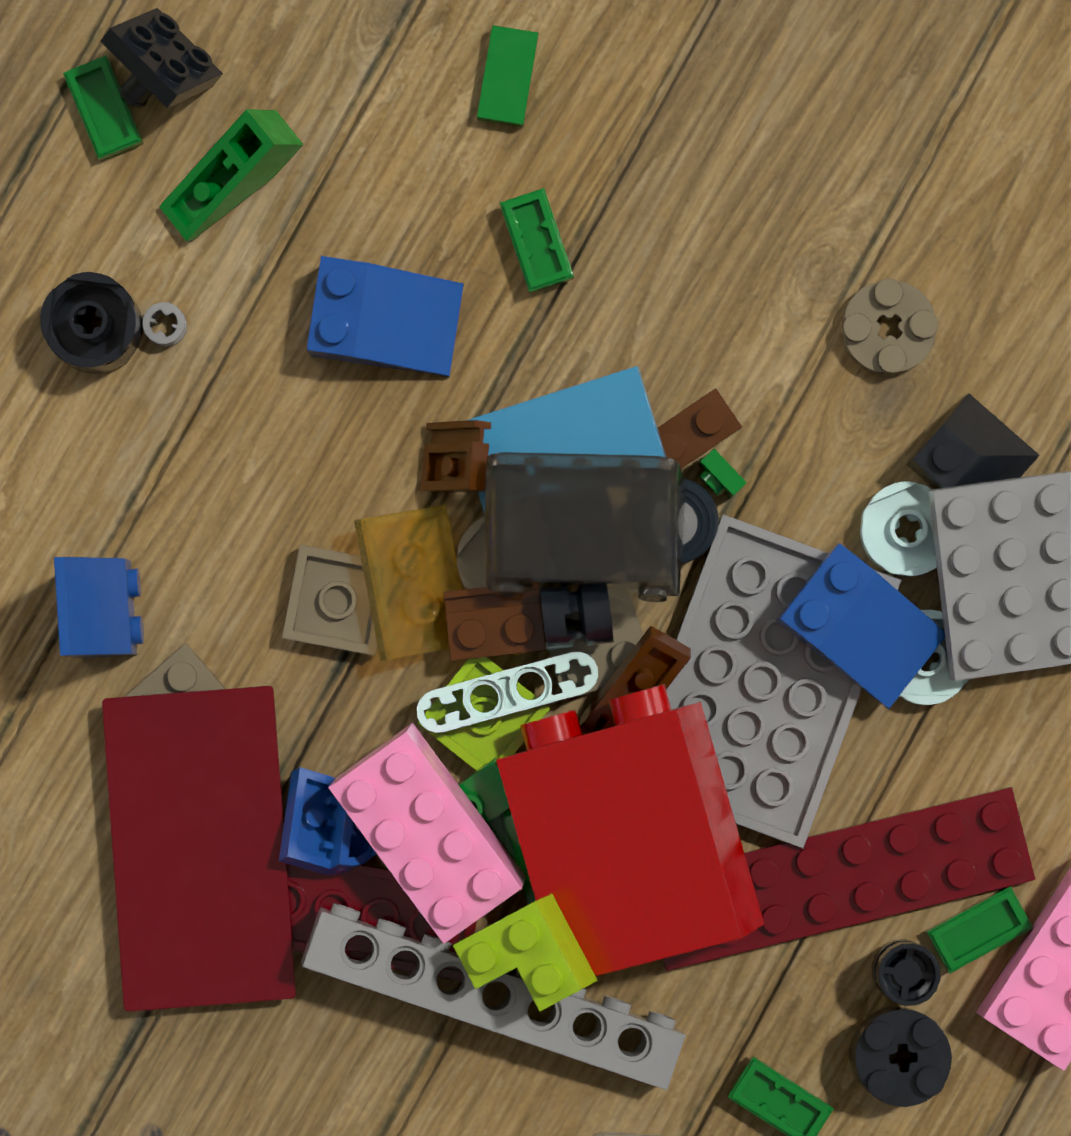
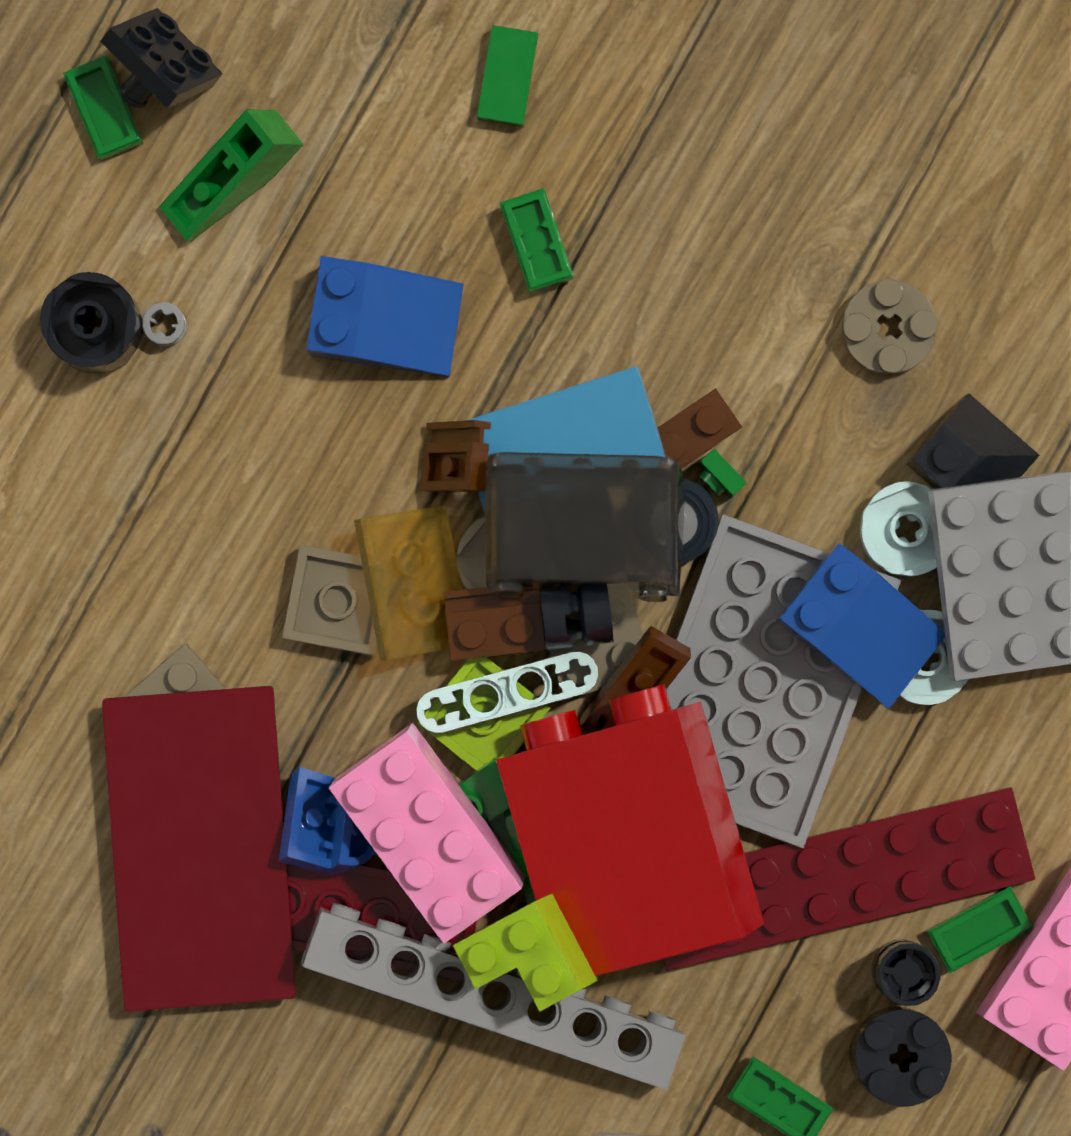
(97, 607): blue slope -> none

